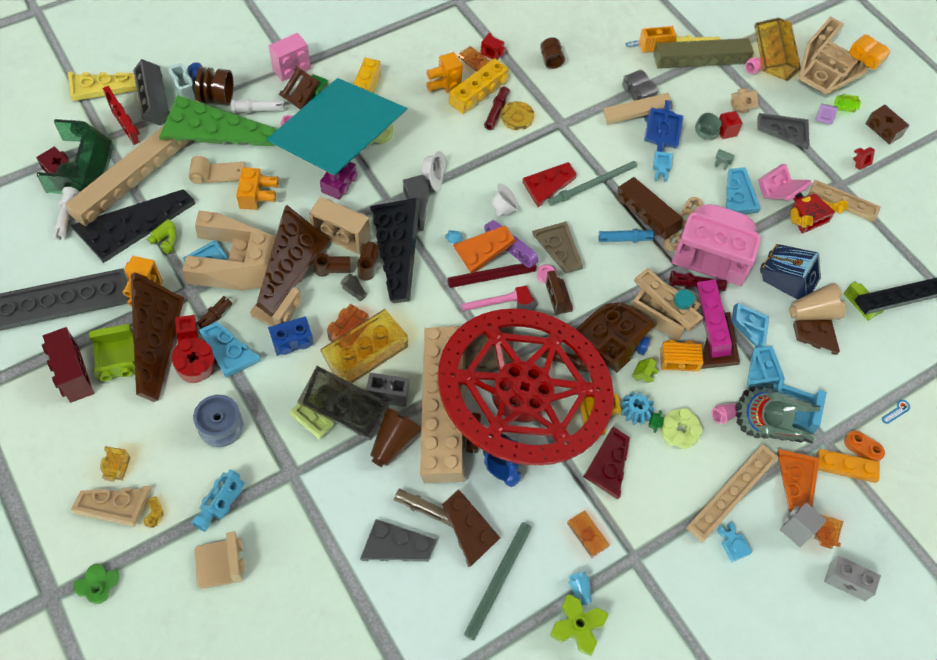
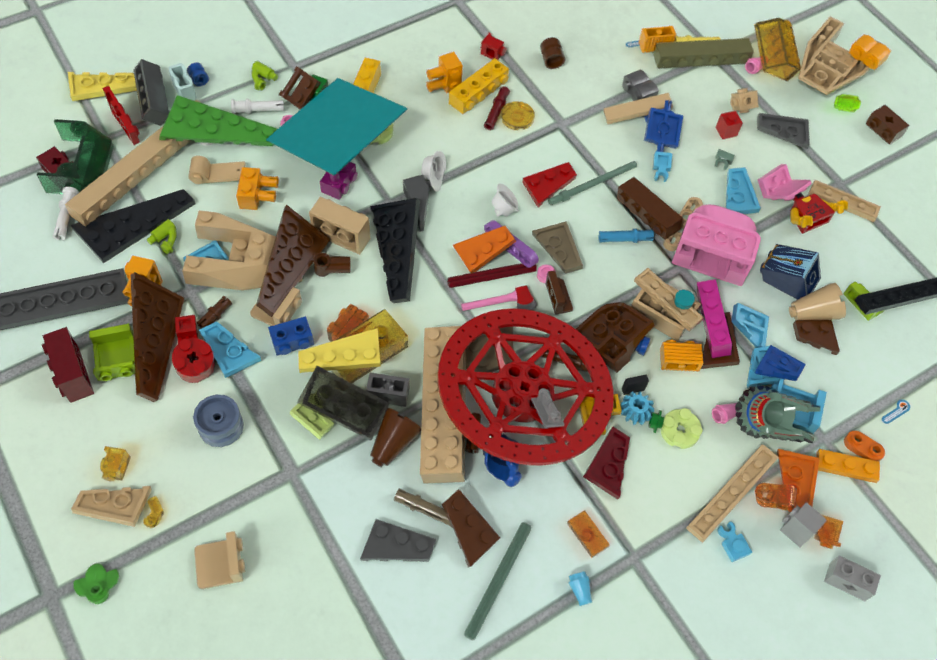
(214, 86): reddish brown wheel -> none
(220, 499): medium azure brick -> none
(264, 71): none -> lime plant
(288, 54): bright pink brick -> none
(346, 353): none -> light yellow wing
(353, 287): clear smoke cone -> none
(367, 261): reddish brown piece -> none
(454, 236): medium azure plate -> none
(473, 58): clear orange plate -> none
(547, 410): none -> light grey hinge
(588, 621): lime plant -> none
(635, 384): none -> black piece
(644, 370): lime tile -> none
(688, 280): dark red pin -> none
(708, 126): sand green hair -> none
(778, 496): none -> clear orange piece
(779, 365): none -> blue wing
(826, 113): lavender tile -> none
(864, 157): red tile -> none

